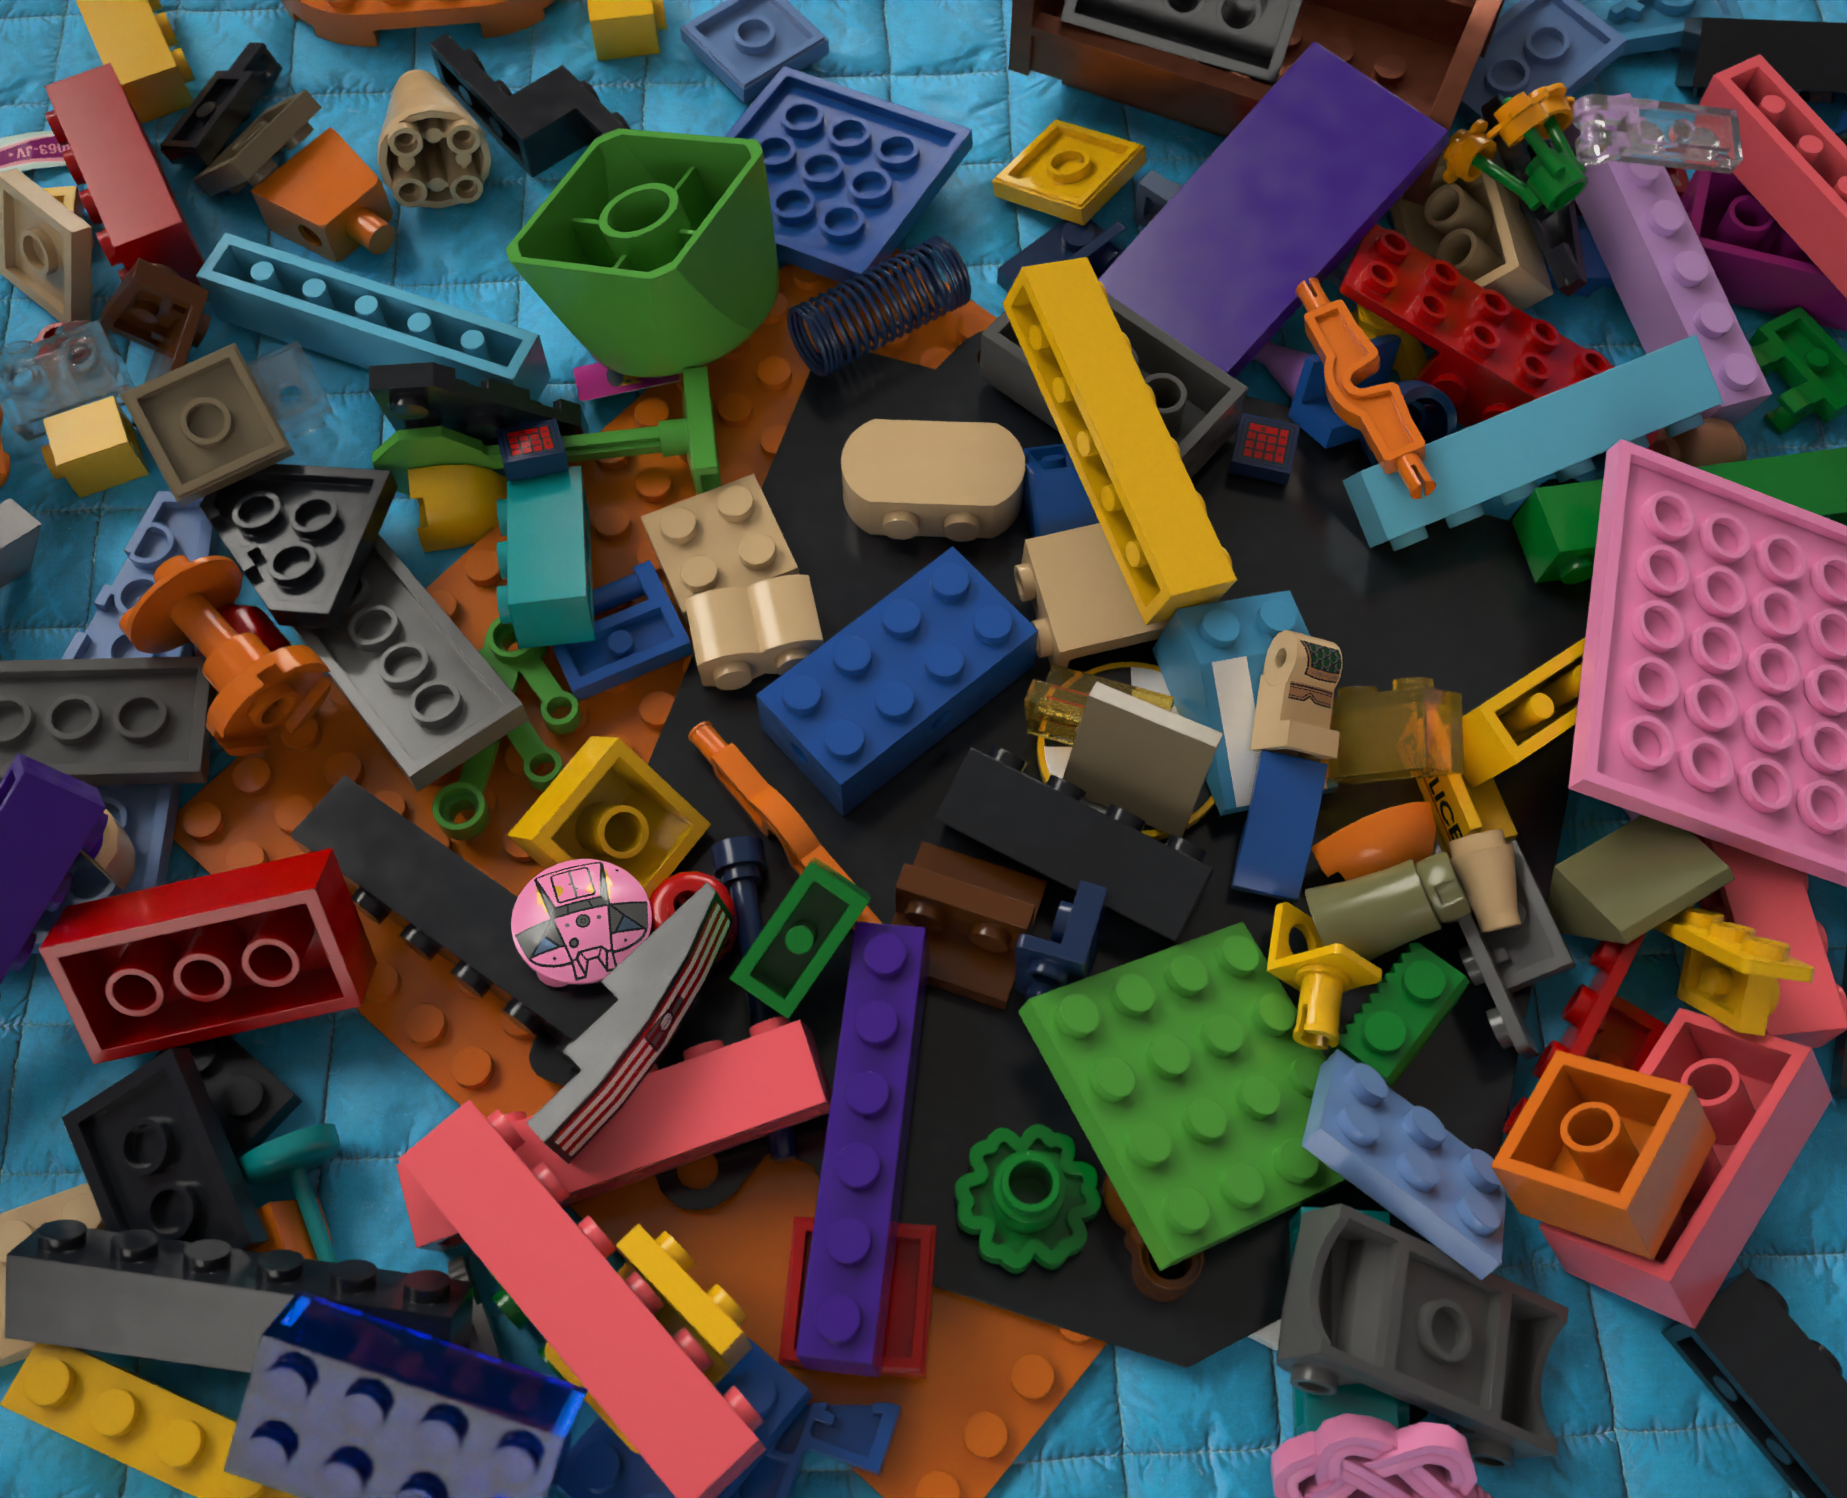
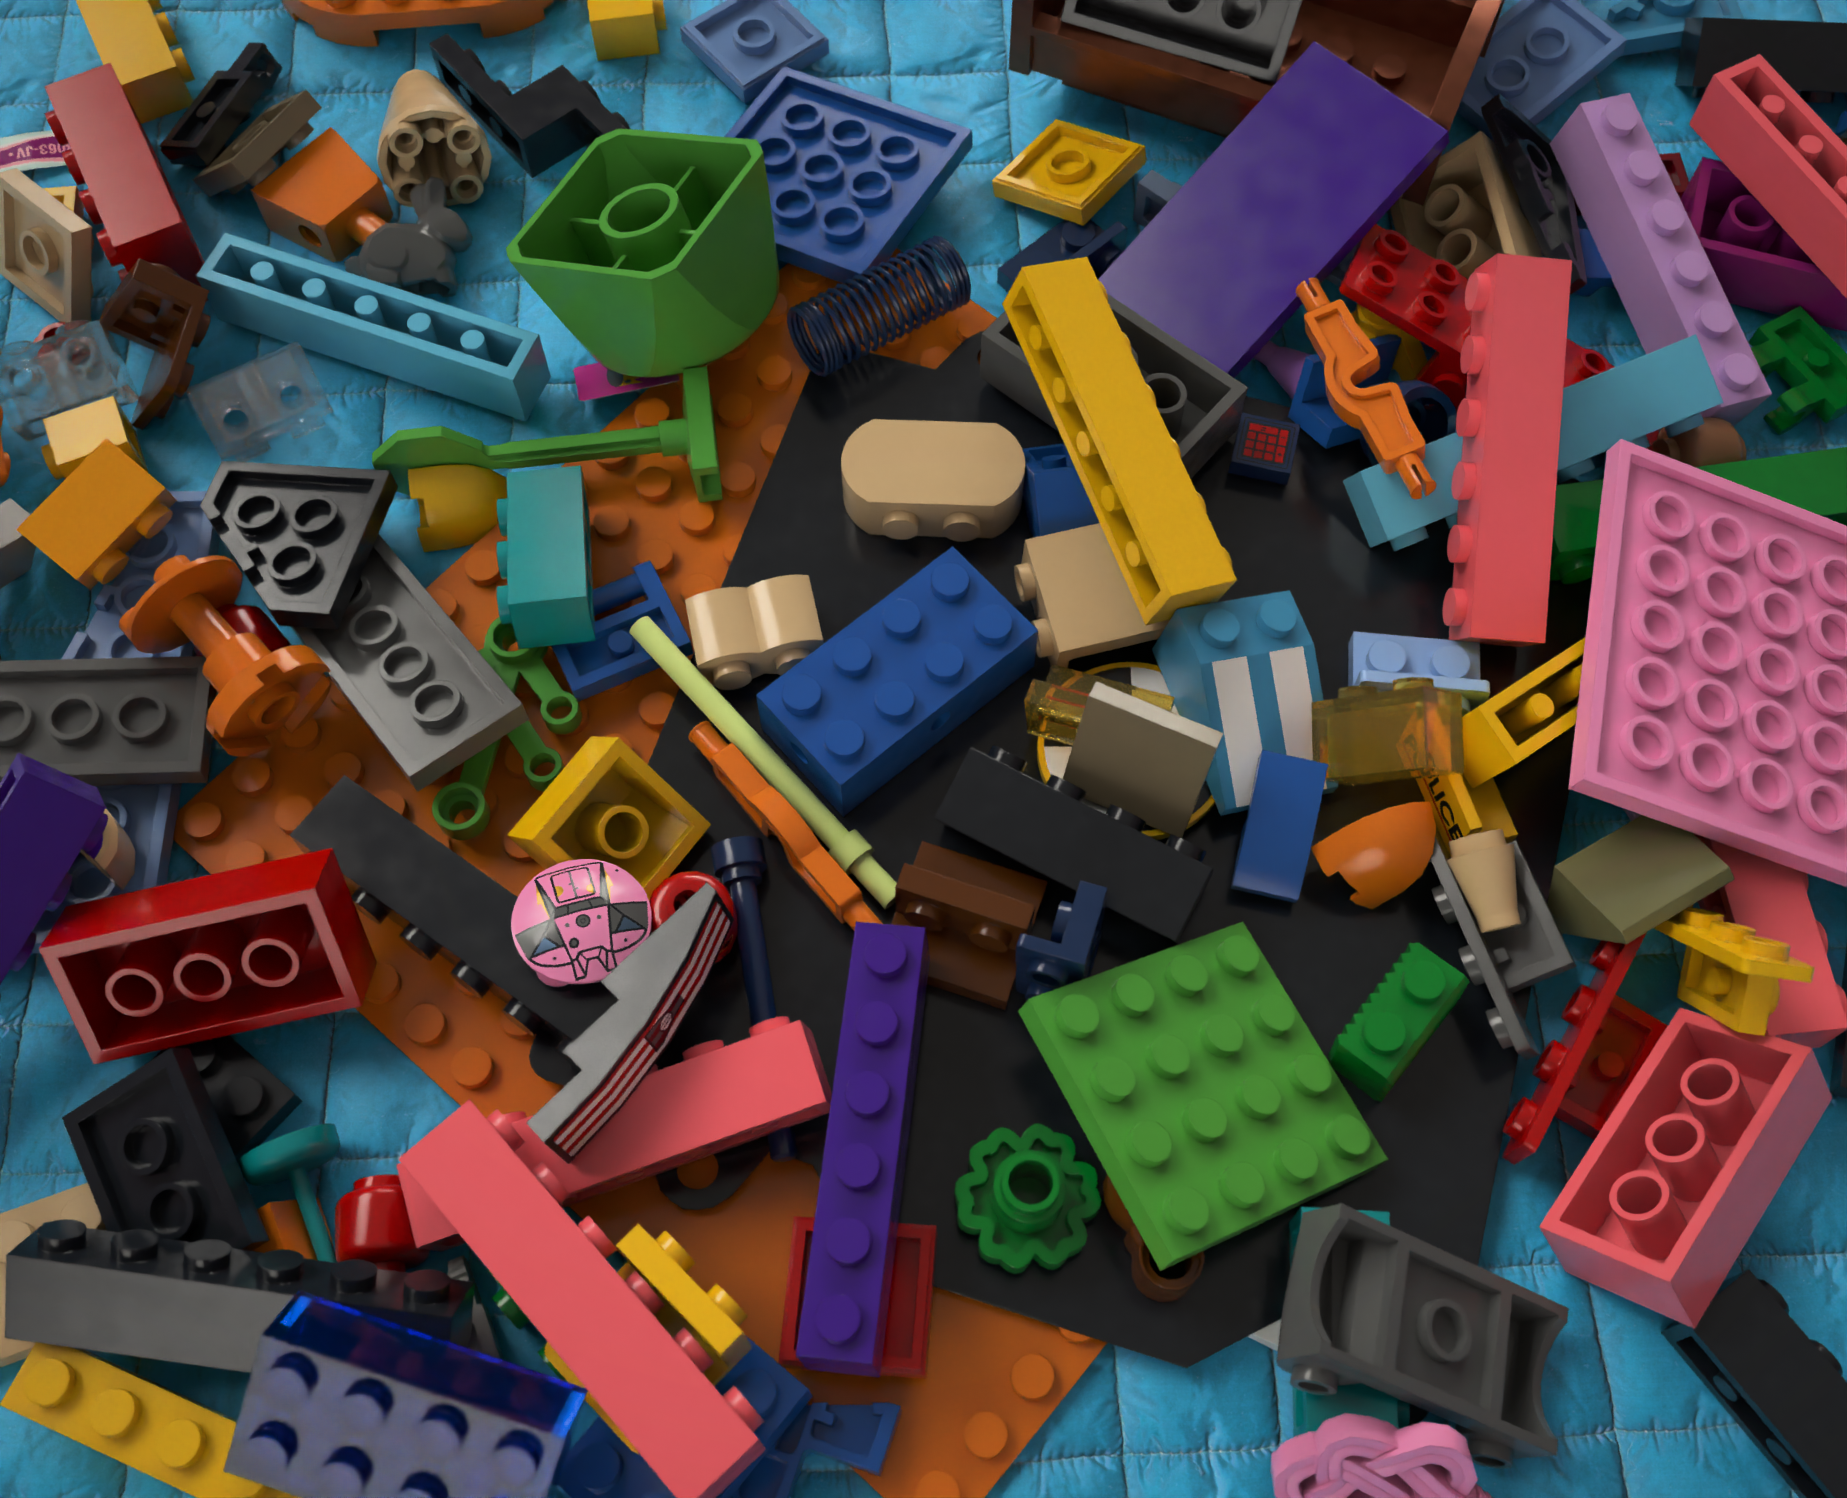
(99, 515): none -> light orange slope
(207, 424): dark tan tile -> none
(376, 1225): none -> red head
(417, 255): none -> dark grey animal
(432, 396): black plate -> none
(532, 450): tile -> none
(718, 541): tan plate -> none
(800, 937): green brick -> none
(845, 846): none -> yellowish green bar
(1298, 698): tan leg -> none
(1318, 974): yellow bracket -> none
(1388, 906): olive plant -> none
(1407, 1163): medium blue plate -> none
(1451, 663): none -> light blue bracket
(1508, 450): none -> coral brick
(1539, 116): plant -> none
(1605, 1152): orange brick -> none
(1656, 133): clear plate -> none

